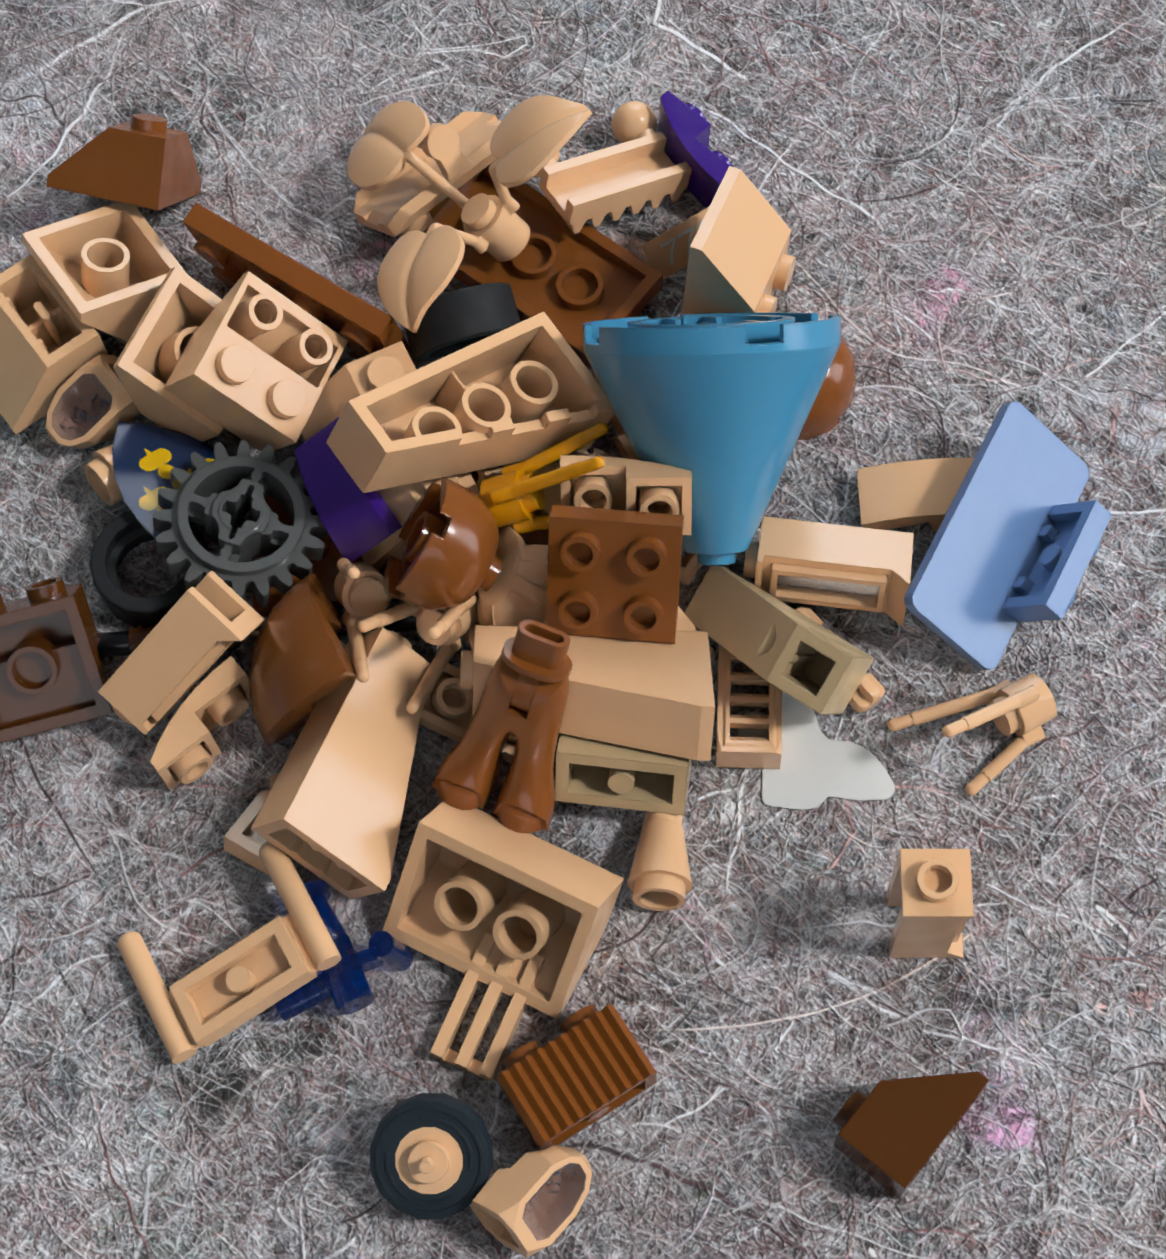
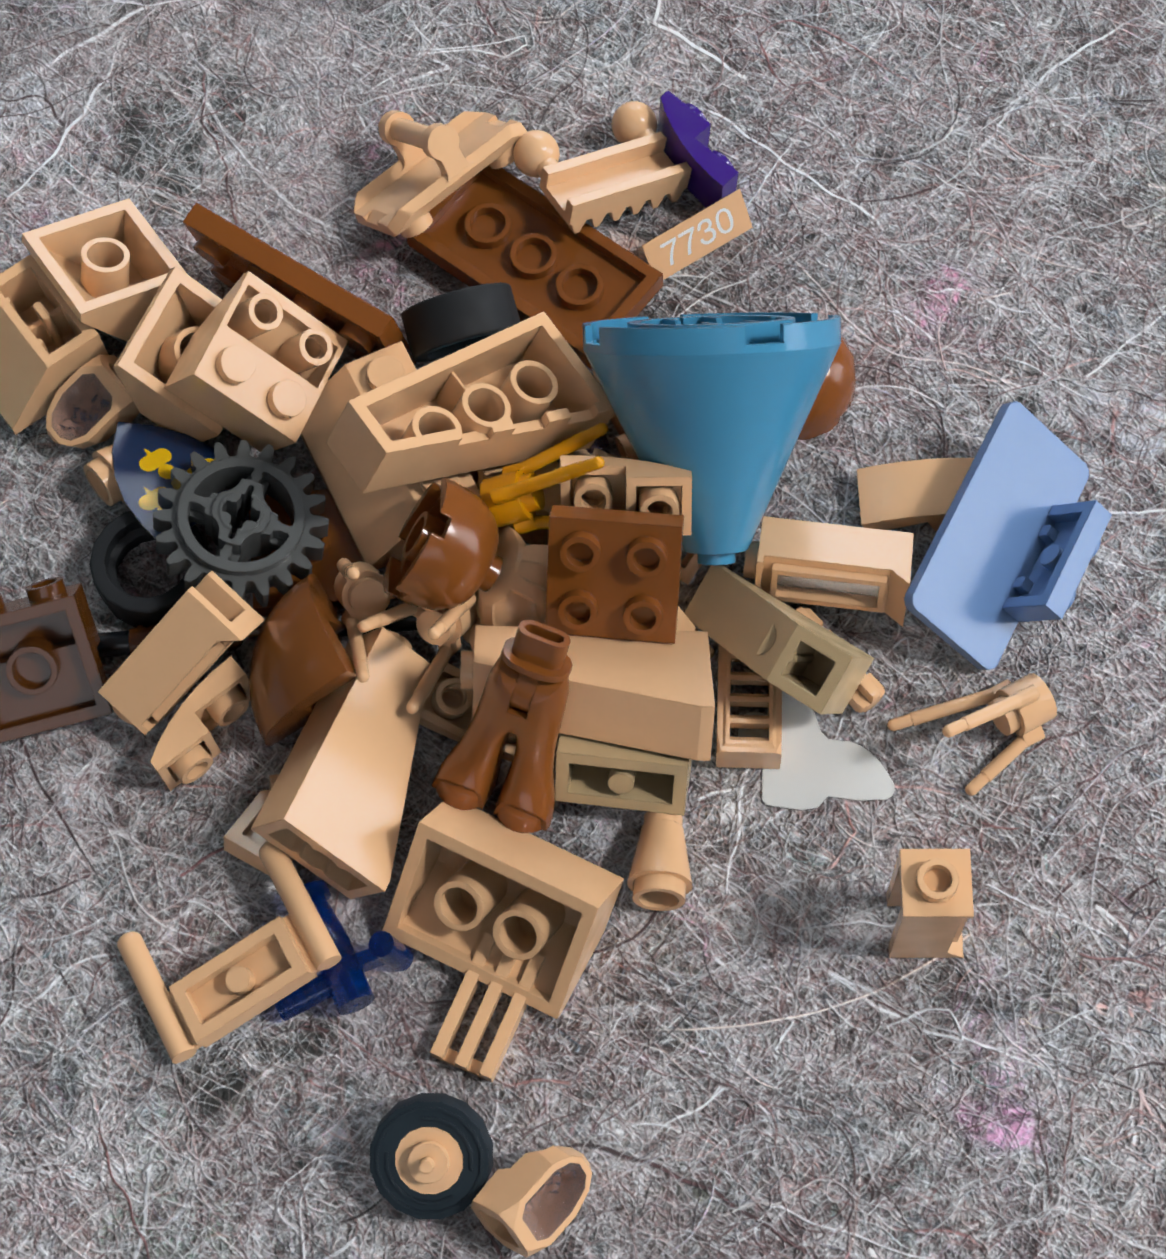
(133, 165): dark orange slope -> none
(351, 517): dark purple slope -> none
(425, 263): light nougat plant -> none
(575, 1076): dark orange brick -> none
(738, 253): light nougat slope -> none
(904, 1124): reddish brown slope -> none

